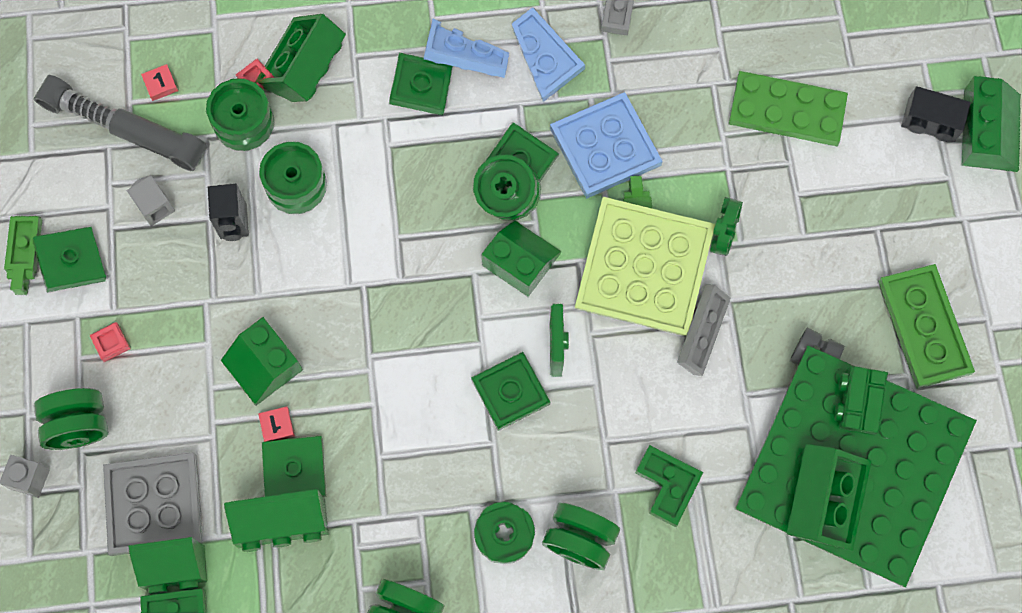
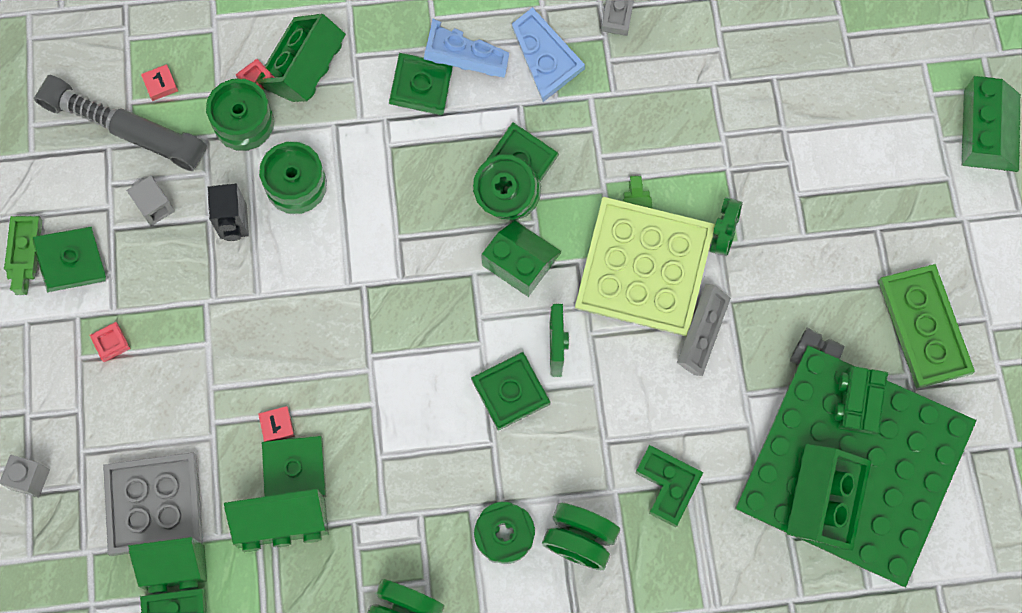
(70, 419): green wheel -> none
(260, 361): green slope -> none
(605, 145): light blue plate -> none
(788, 108): bright green plate -> none
(935, 114): black brick -> none

